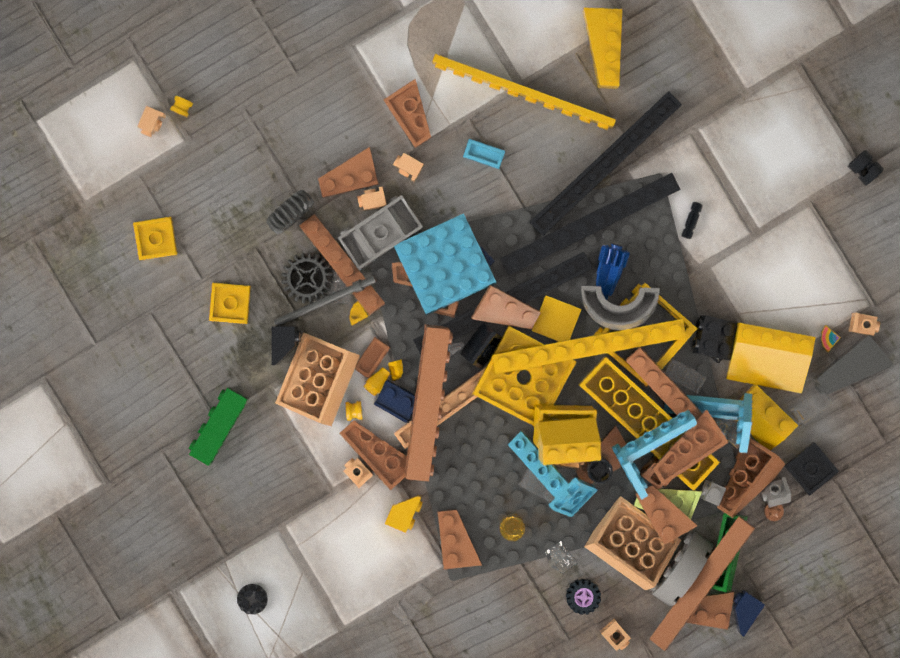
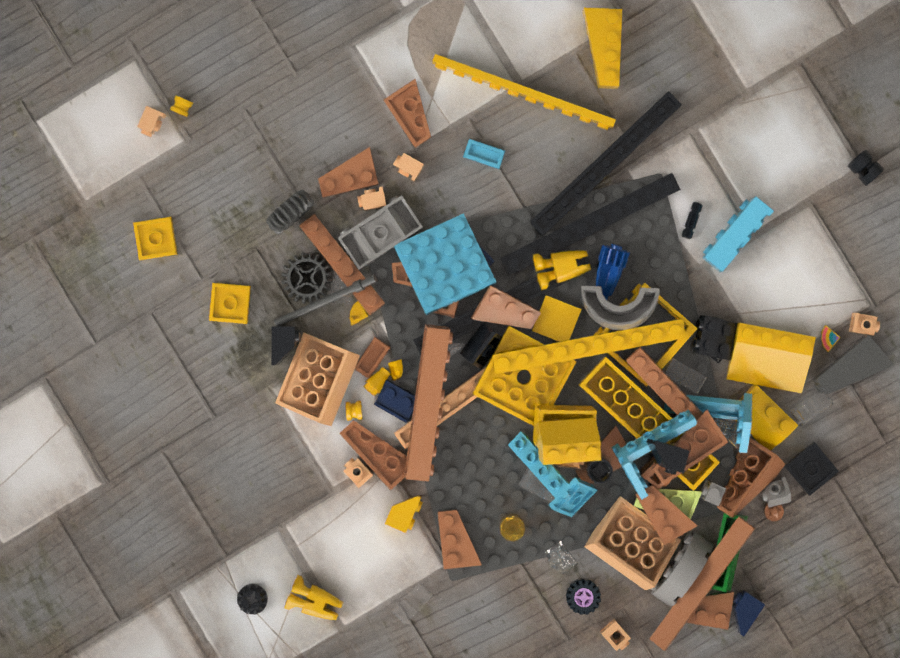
(218, 426): green brick -> none
(315, 600): none -> yellow piece
(564, 266): none -> yellow piece
(669, 456): none -> black slope
(737, 233): none -> medium azure wedge

